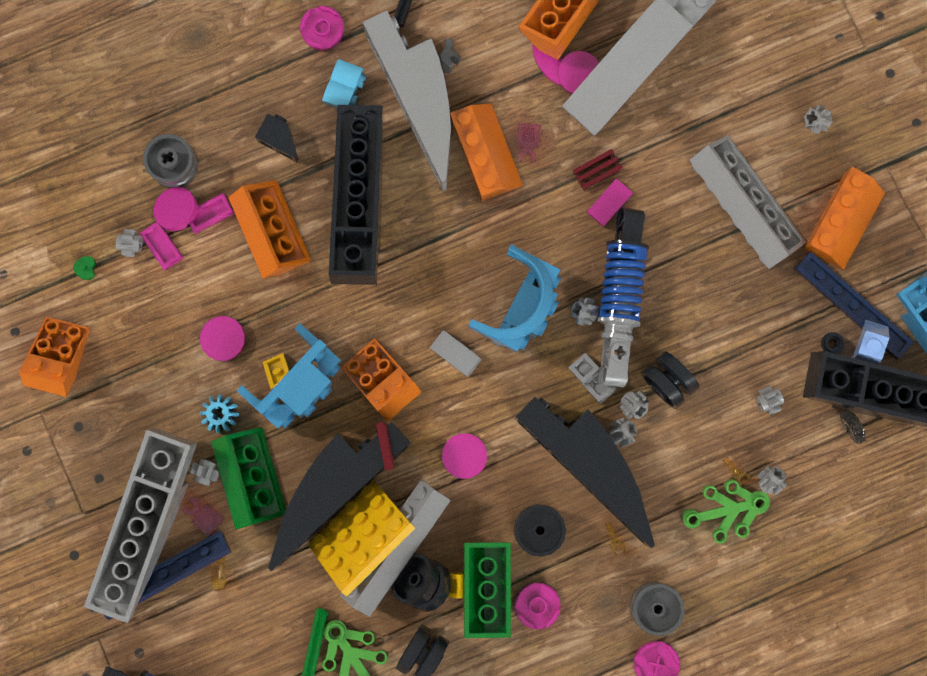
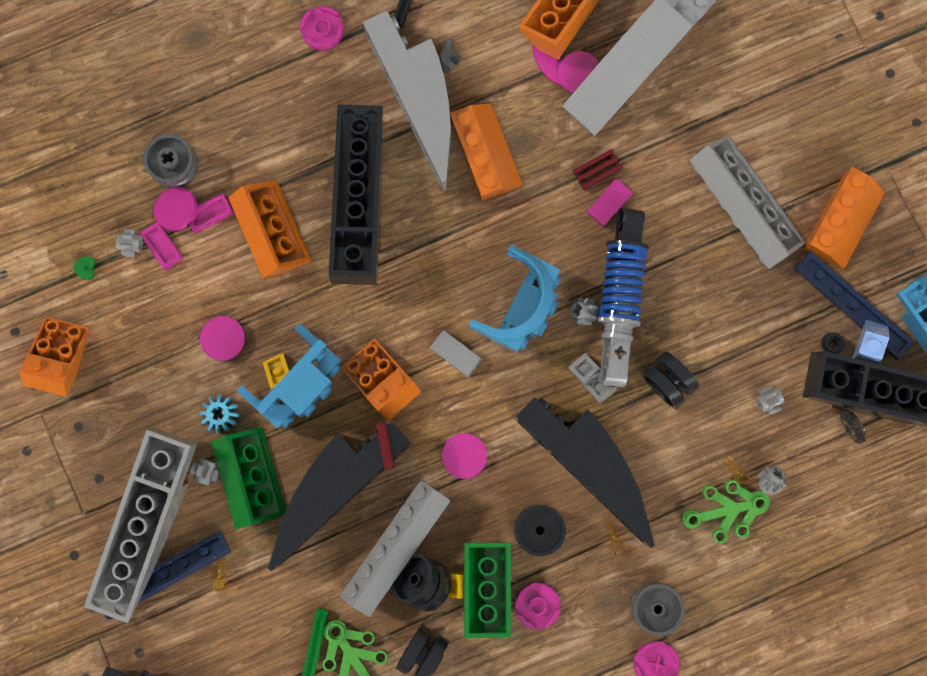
(205, 518): clear pink plate -> none
(277, 136): black slope -> none
(344, 84): medium azure brick -> none
(360, 537): yellow plate -> none
(528, 138): clear pink plate -> none
(623, 432): light grey gear -> none
(634, 405): light grey gear -> none
(818, 119): light grey gear -> none

